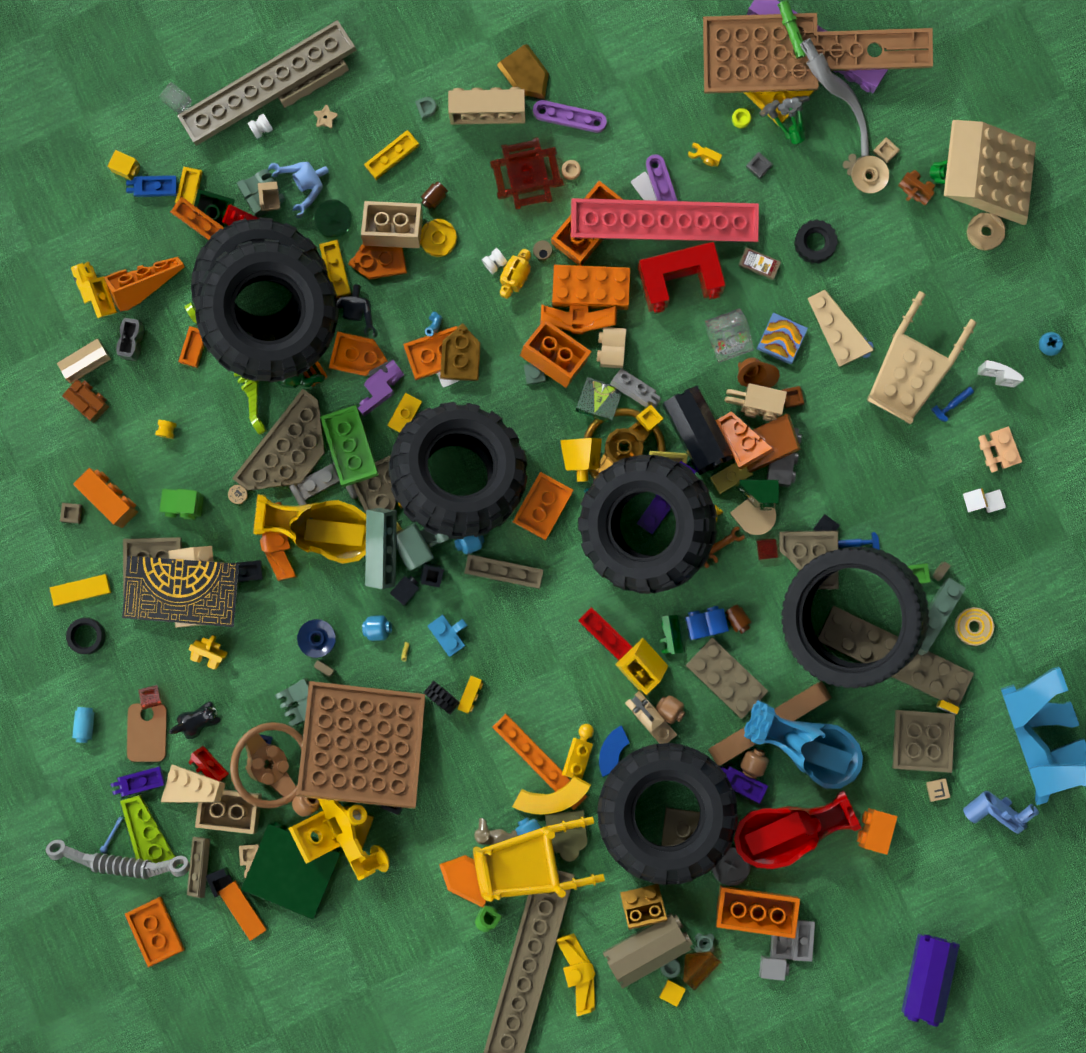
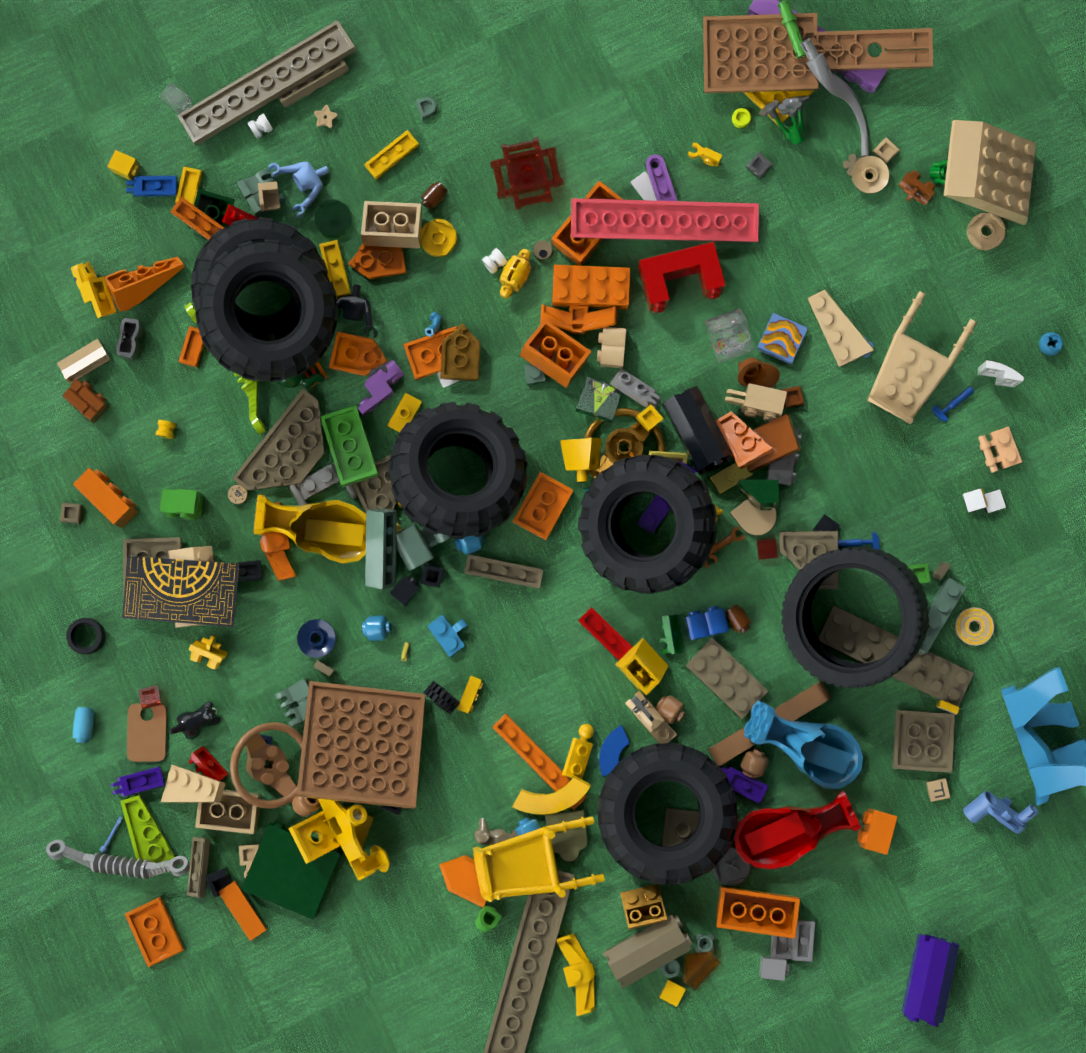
(80, 590): yellow tile -> none
(486, 106): tan brick -> none
(525, 71): pearl gold tile -> none
(569, 116): medium lavender plate -> none
(571, 169): tan tile -> none
(759, 263): tile -> none
(815, 227): black tyre -> none

